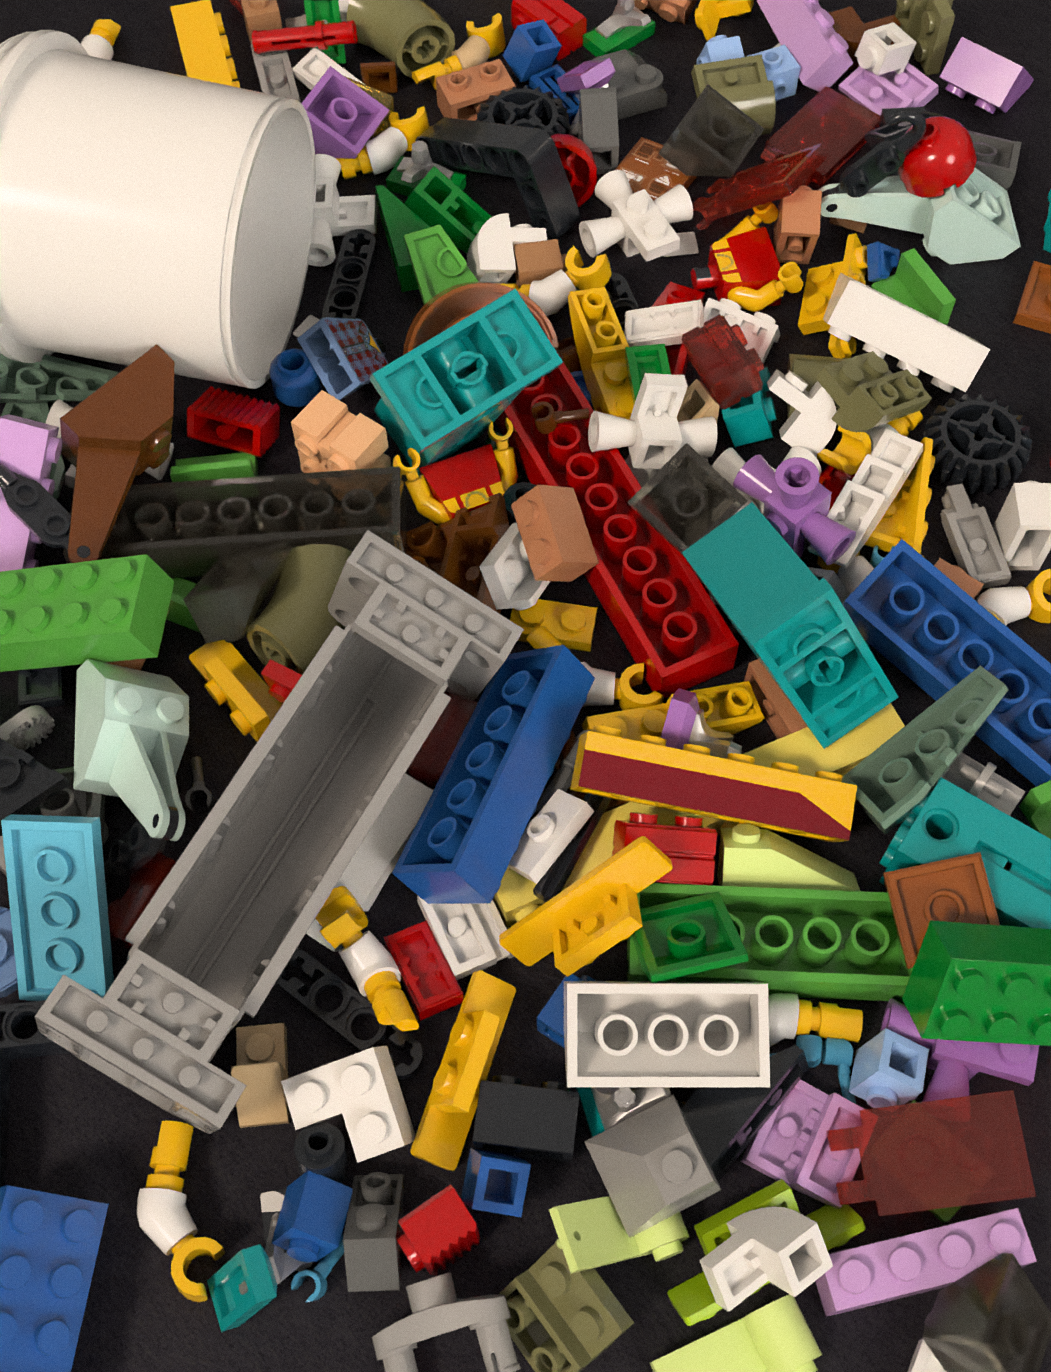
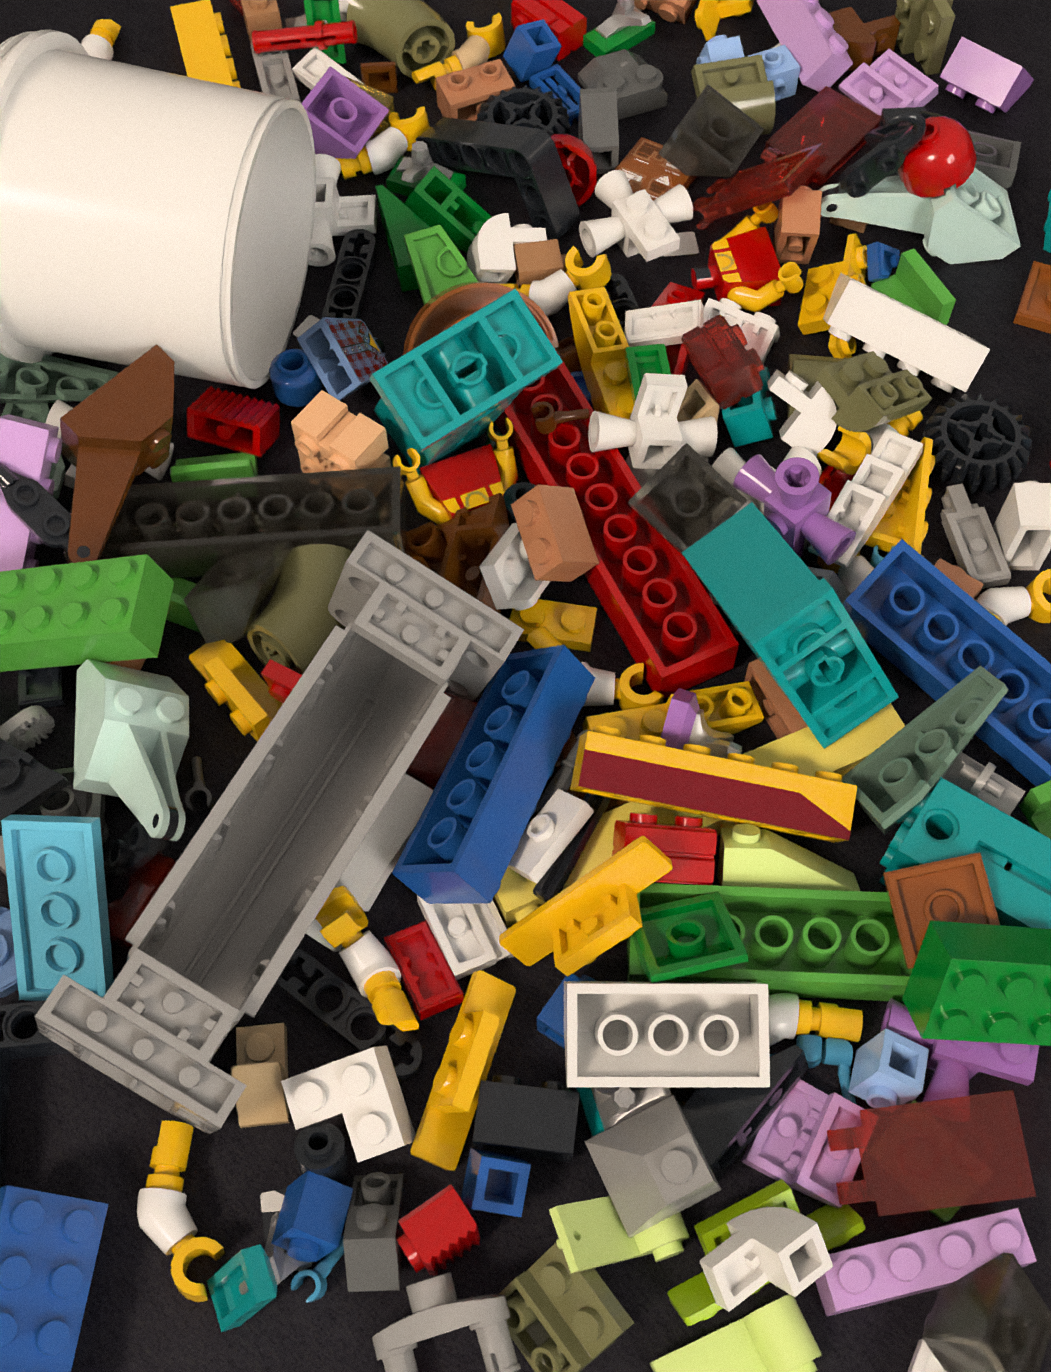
(586, 76): medium lavender piece -> none
(881, 57): white brick -> none

